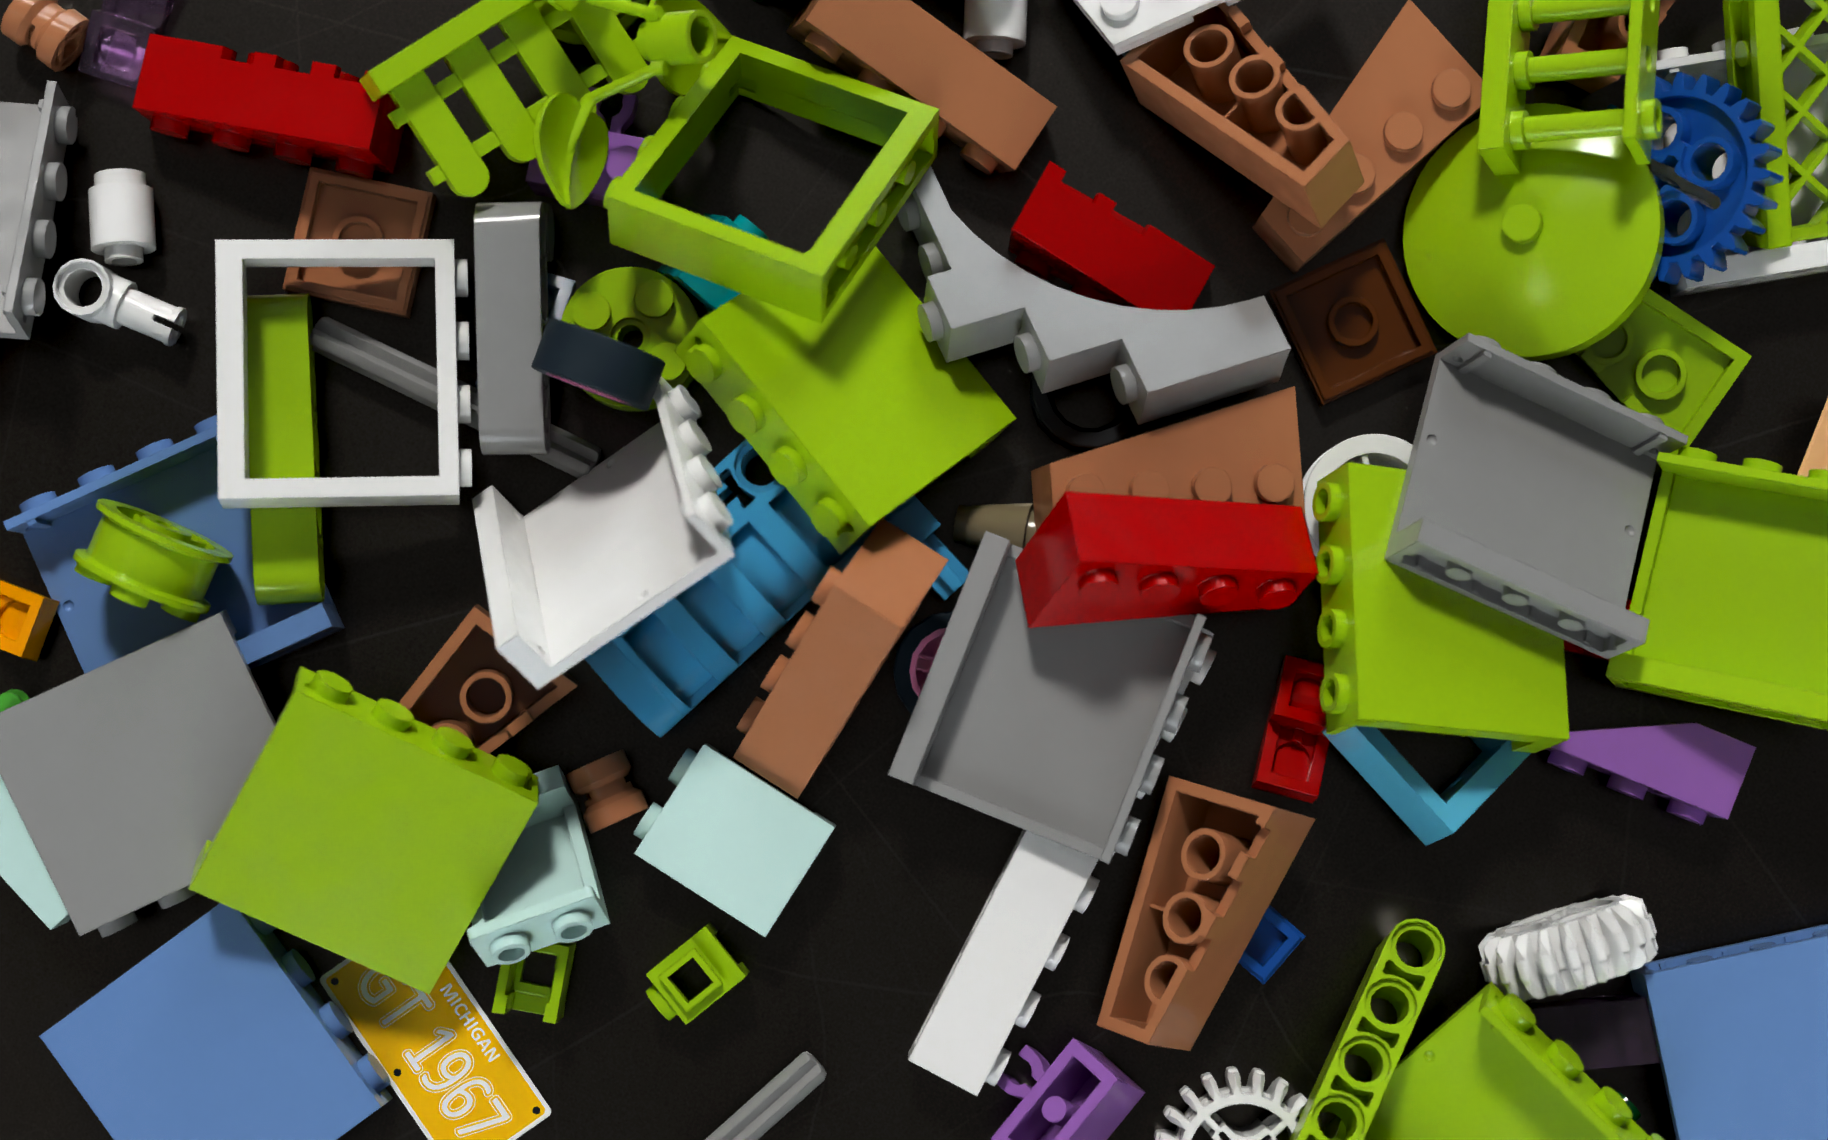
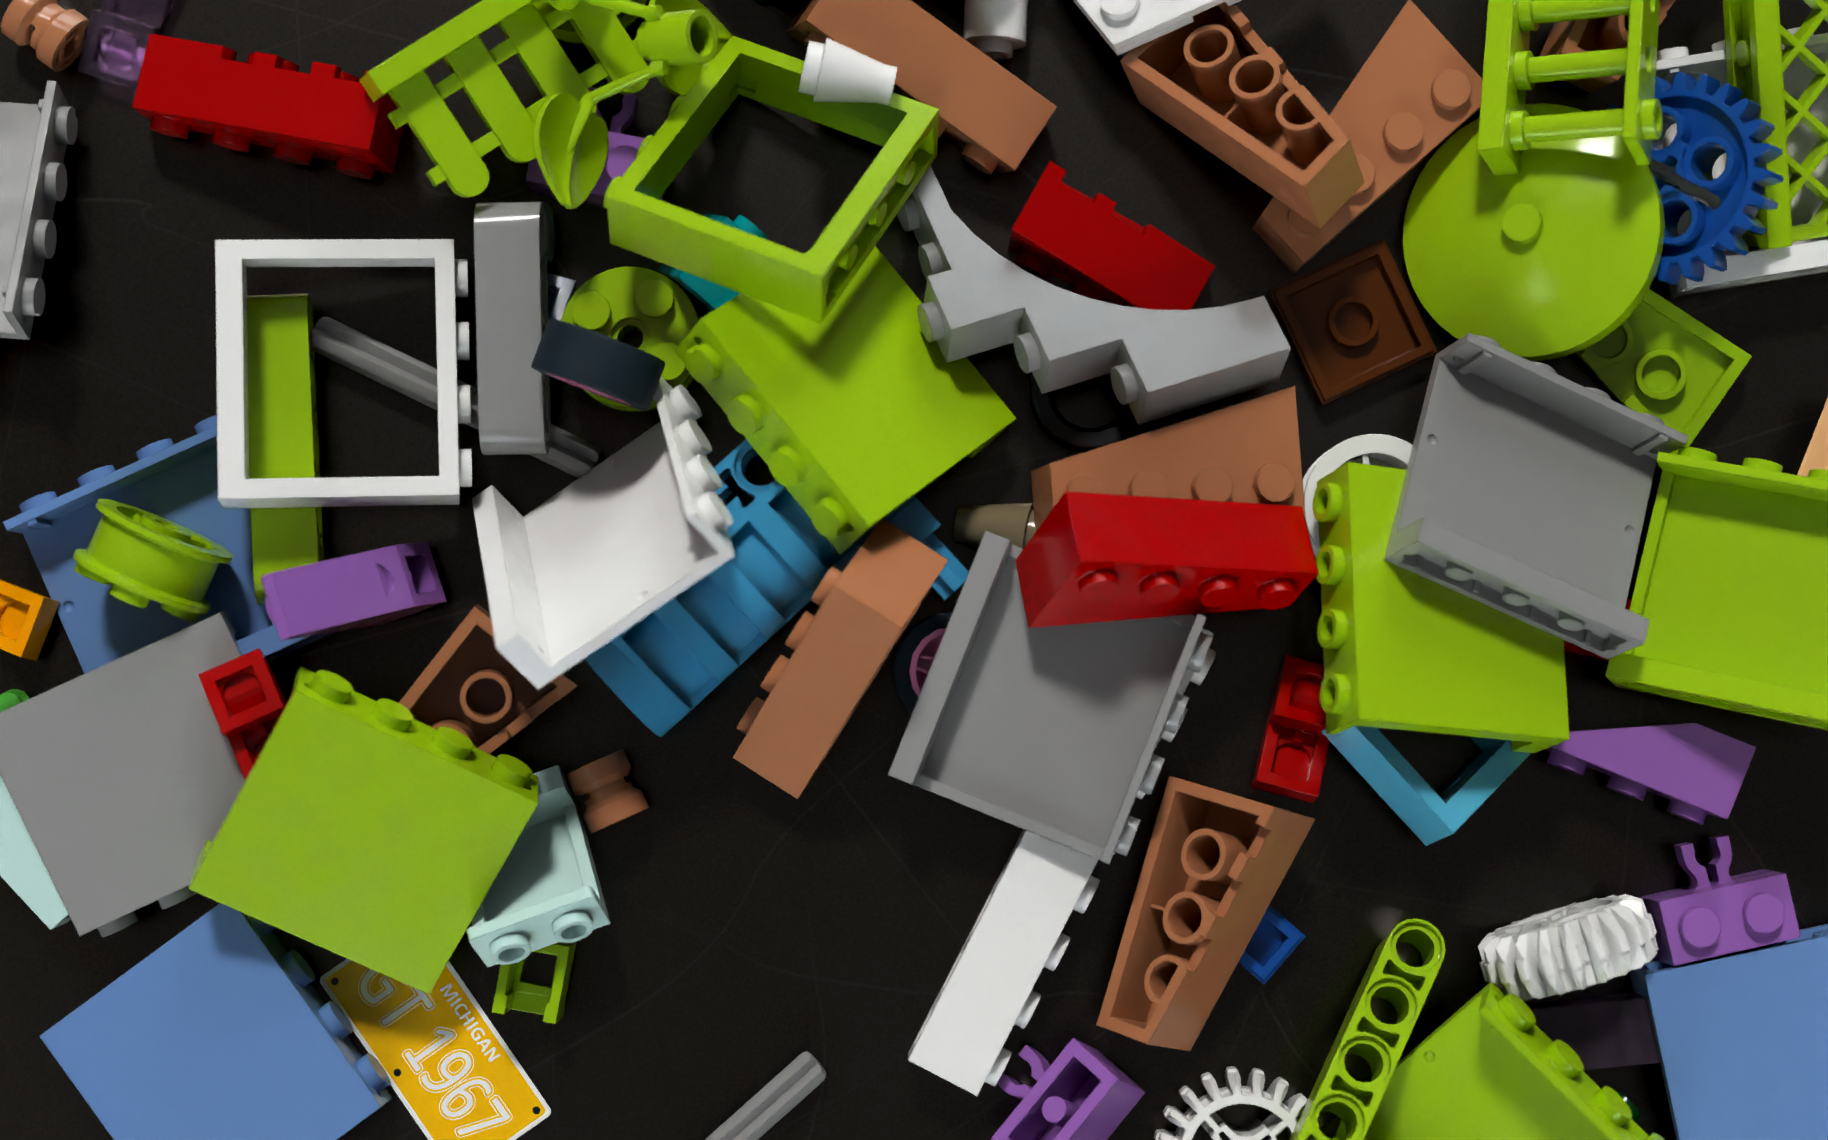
(118, 303): white pin -> none
(121, 216): white brick -> none
(244, 704): none -> red slope
(353, 591): none -> medium lavender slope
(360, 208): nougat tile -> none
(715, 963): lime window -> none
(732, 838): light aqua panel -> none
(845, 75): none -> white cone
(1720, 913): none -> medium lavender brick

